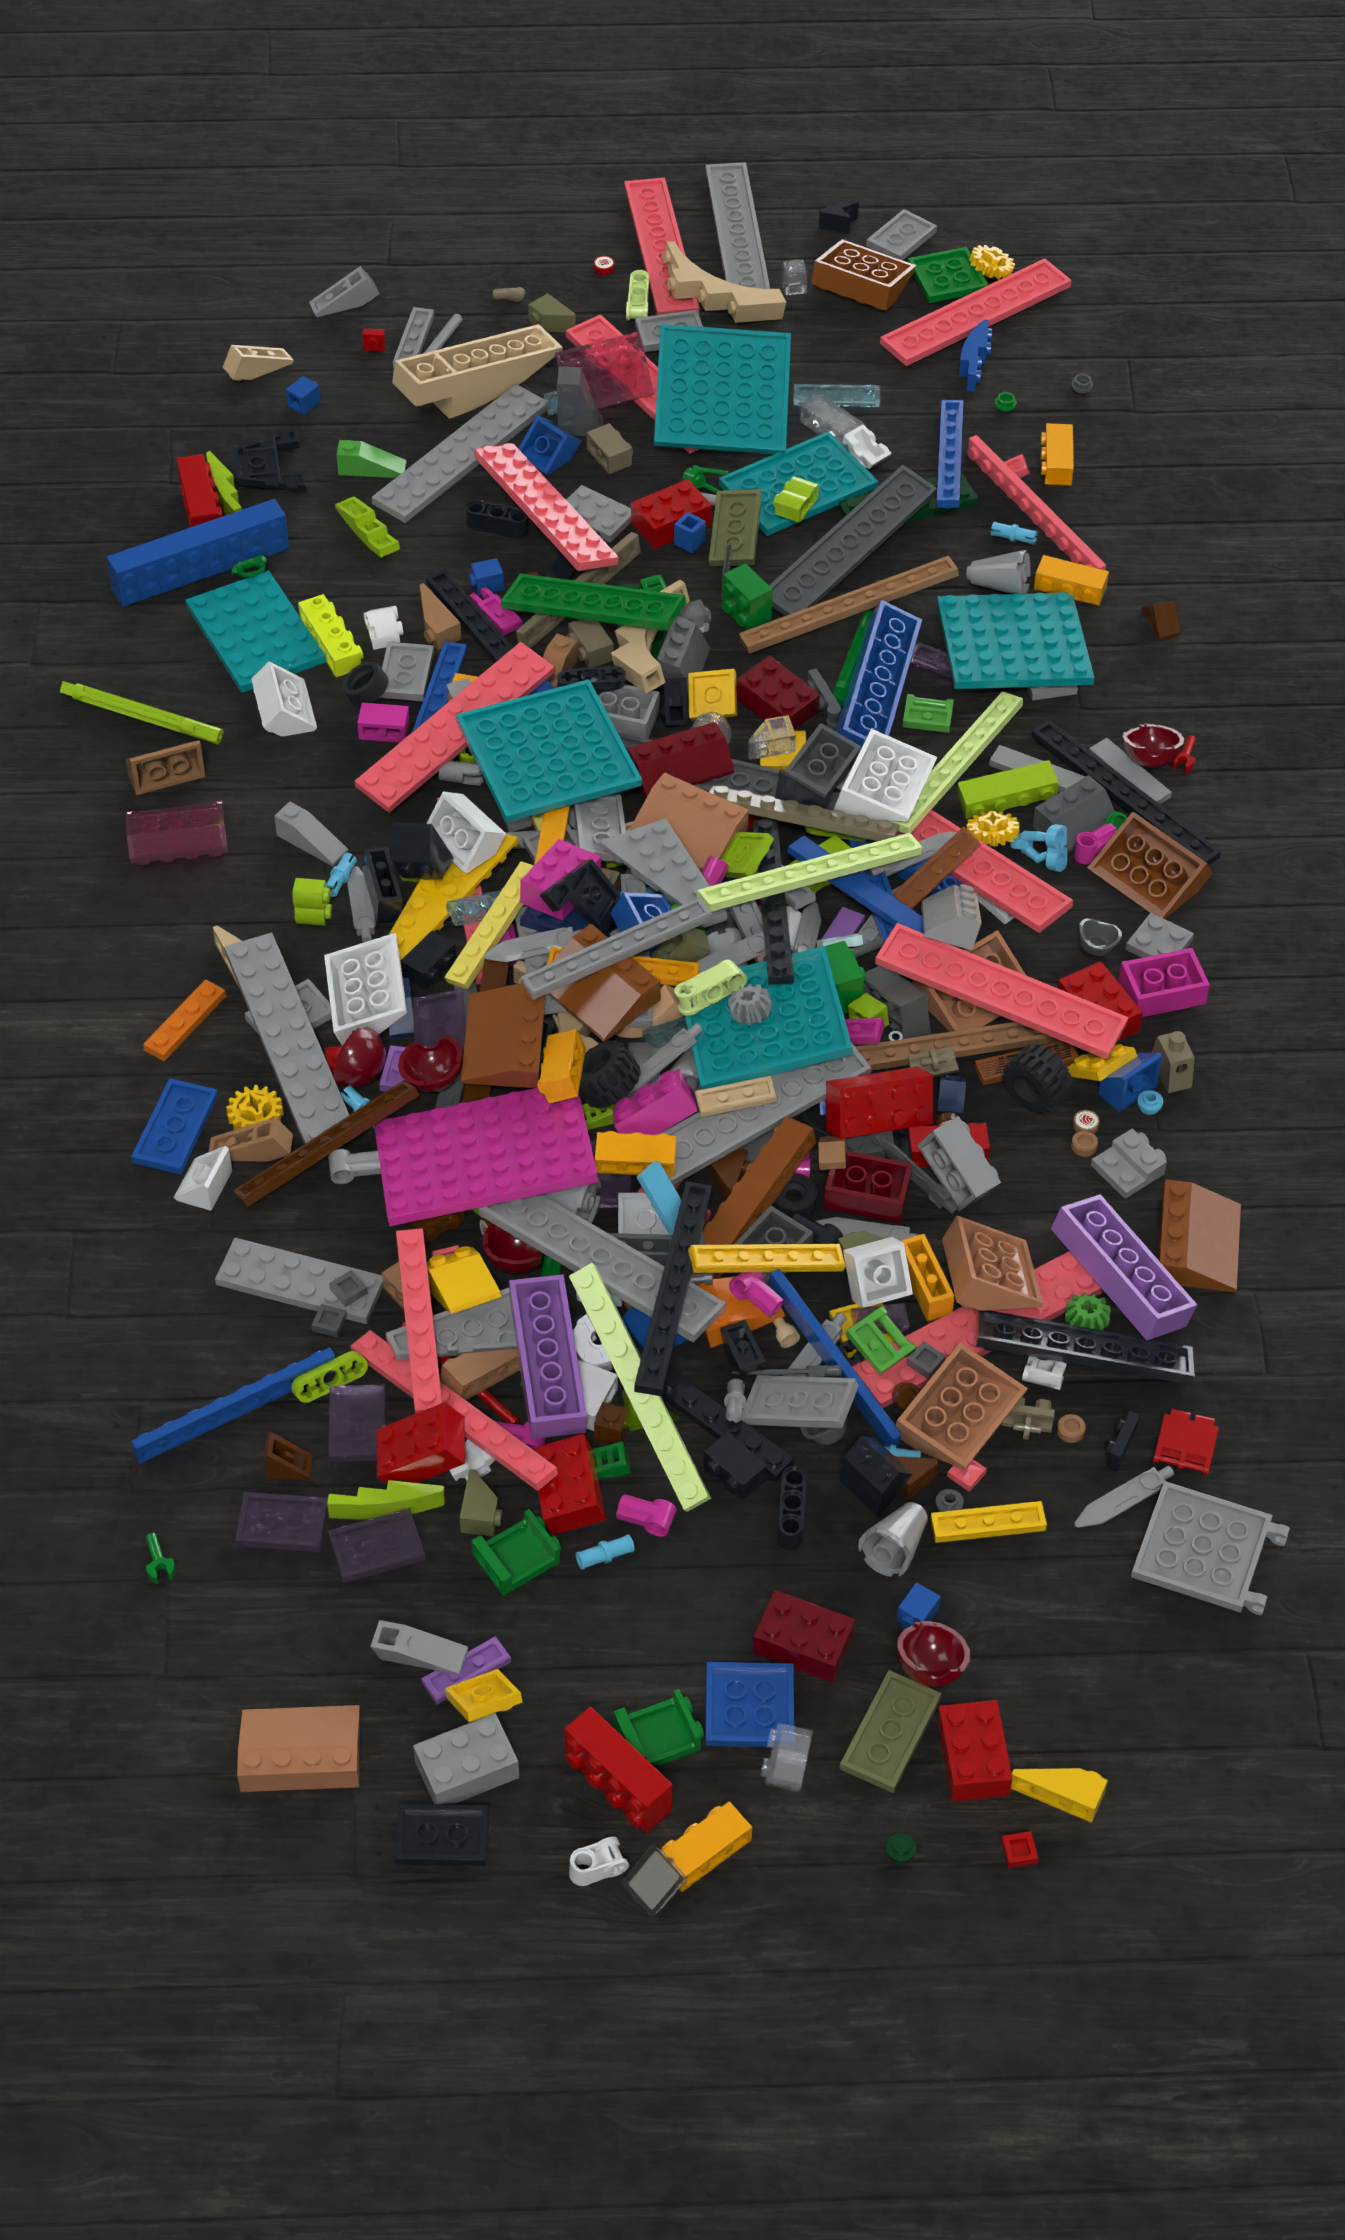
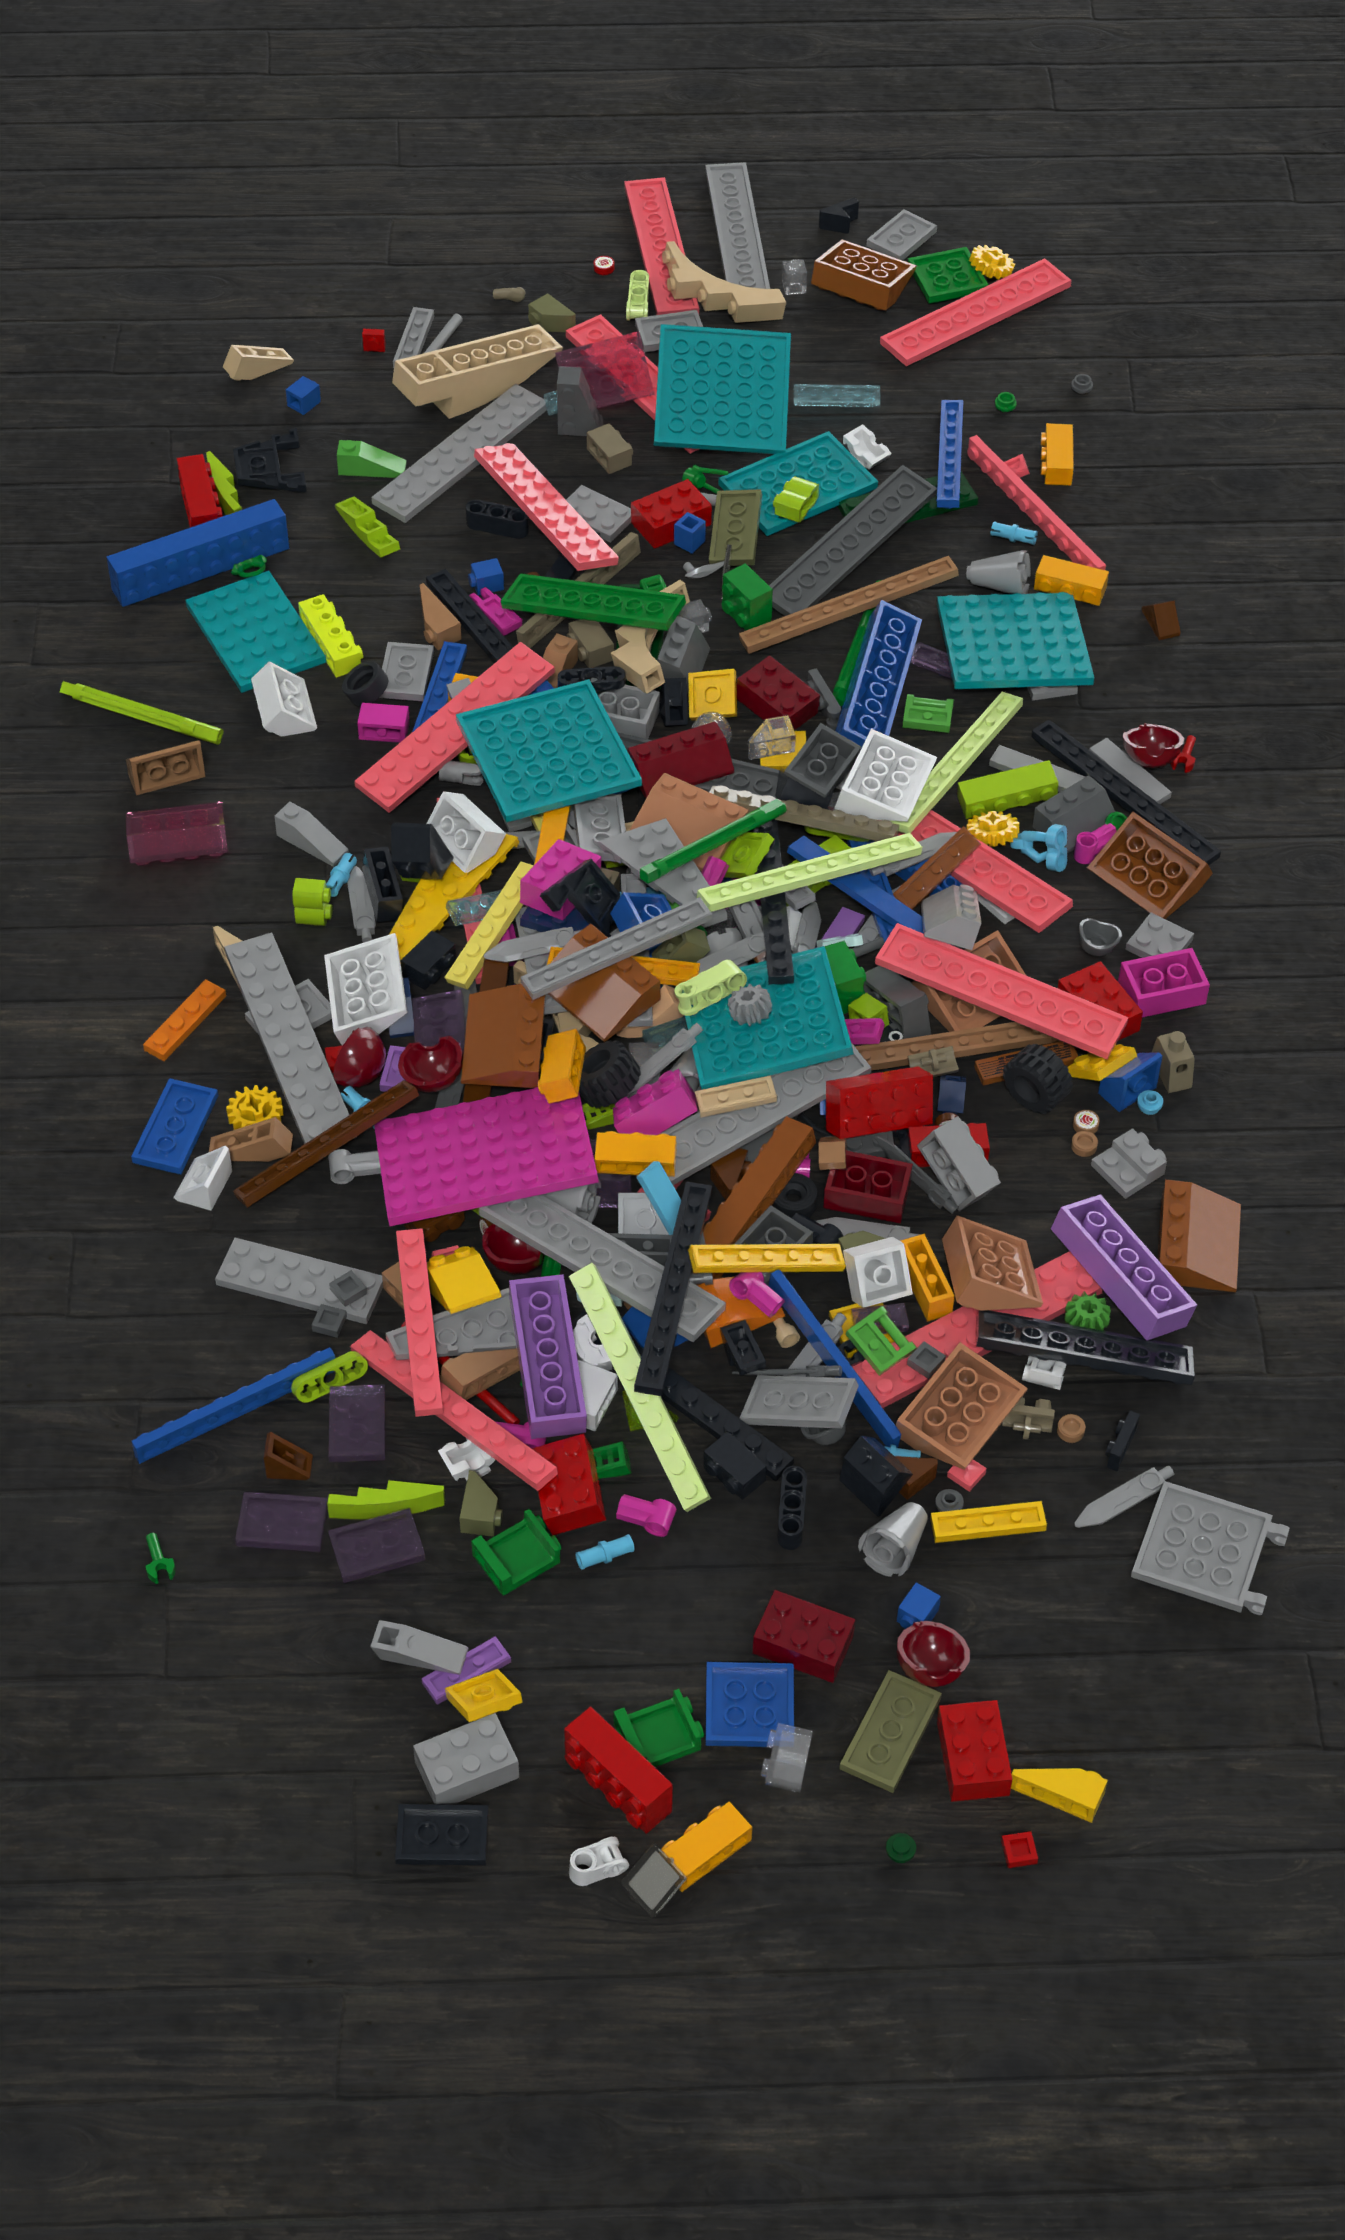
(299, 1748): nougat slope -> none
(348, 293): light grey slope -> none
(383, 626): white cylinder -> none
(421, 1445): red brick -> none
(548, 445): blue slope -> none
(611, 1424): reddish brown brick -> none
(702, 571): none -> light grey bar
(713, 840): none -> green piece
(735, 1400): light grey axle -> none
(824, 416): clear brick -> none
(904, 1394): reddish brown tile -> none
(974, 354): blue slope -> none
(1186, 1441): red plate -> none

